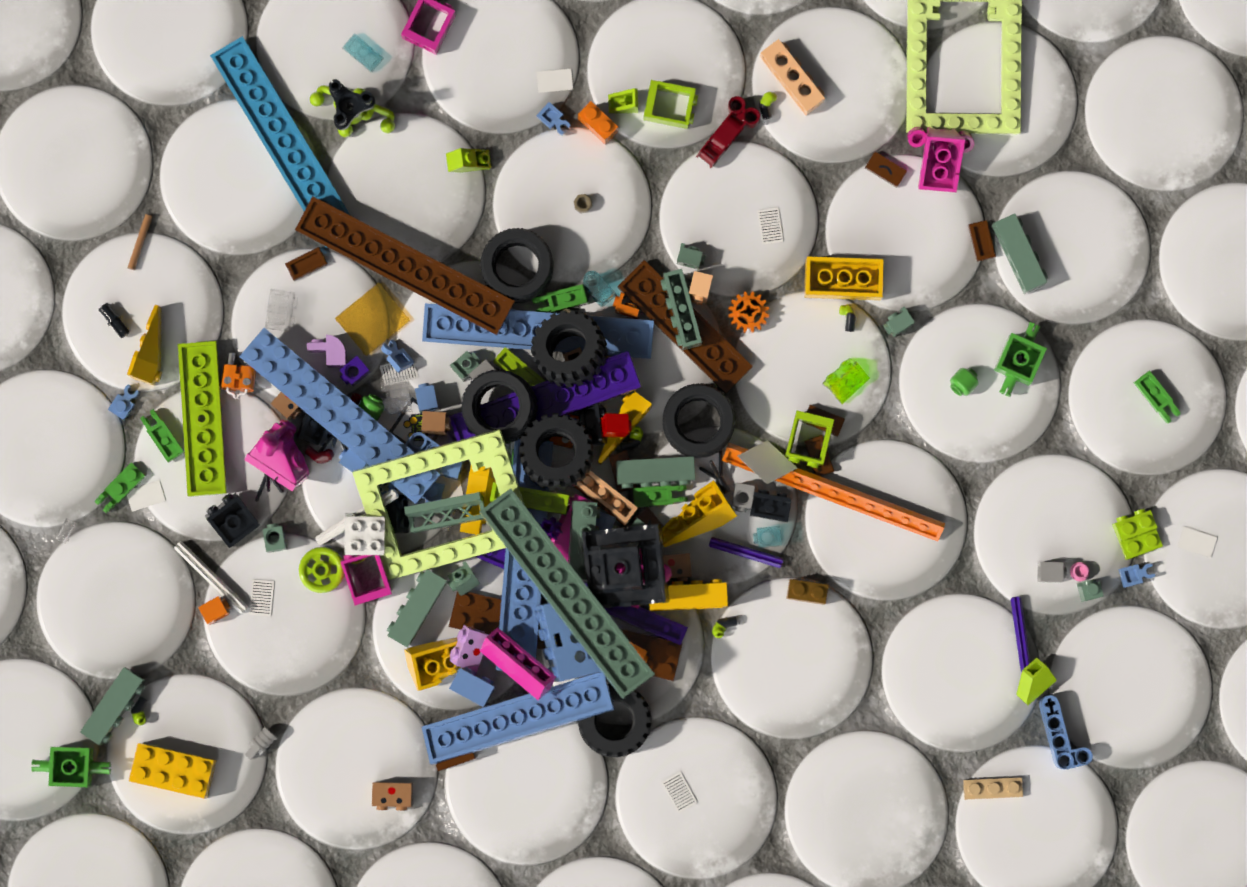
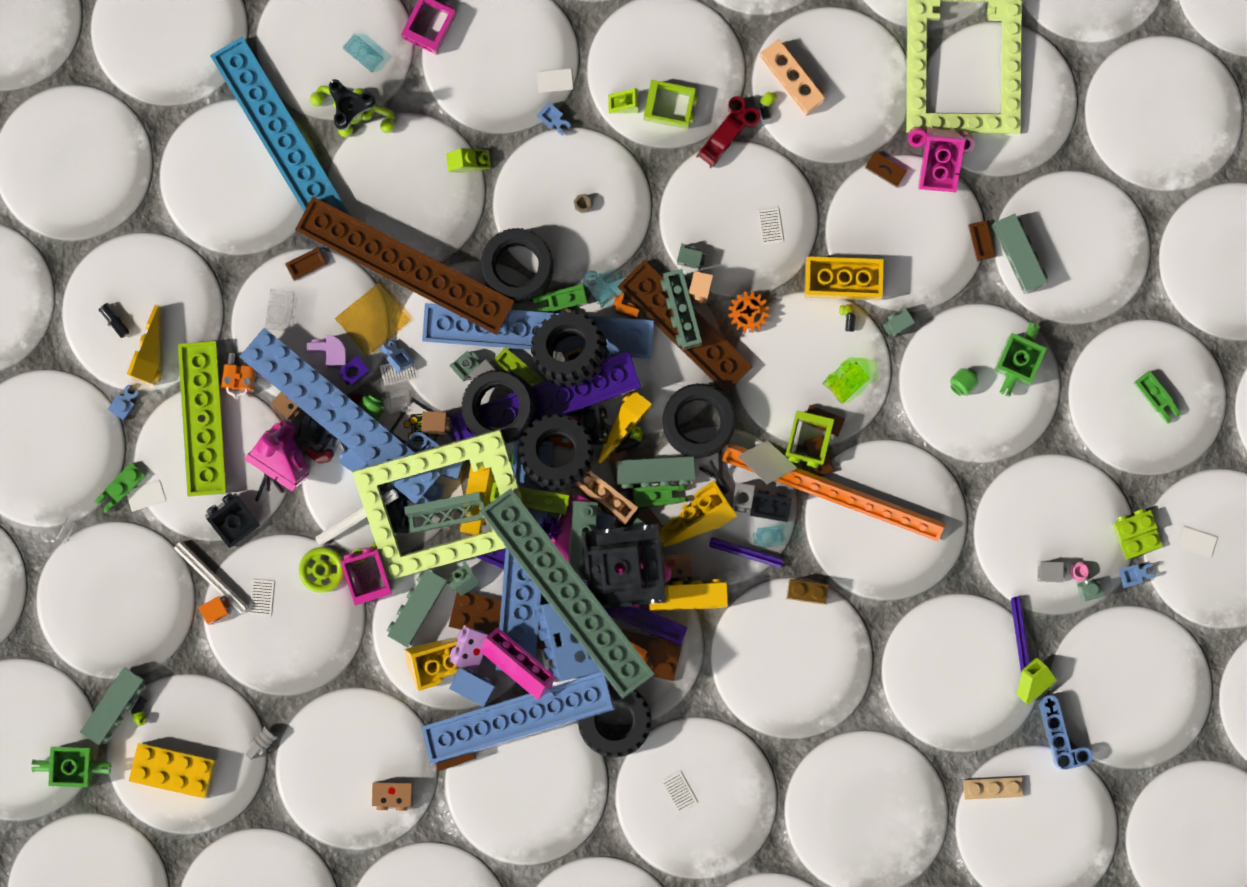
(139, 242): medium nougat bar -> none
(163, 437): bright green hinge -> none
(281, 544): sand green brick -> none
(364, 535): white bracket -> none
(426, 398): medium blue brick -> none
(597, 122): orange brick -> none
(615, 425): red brick -> none
(722, 624): arm -> none

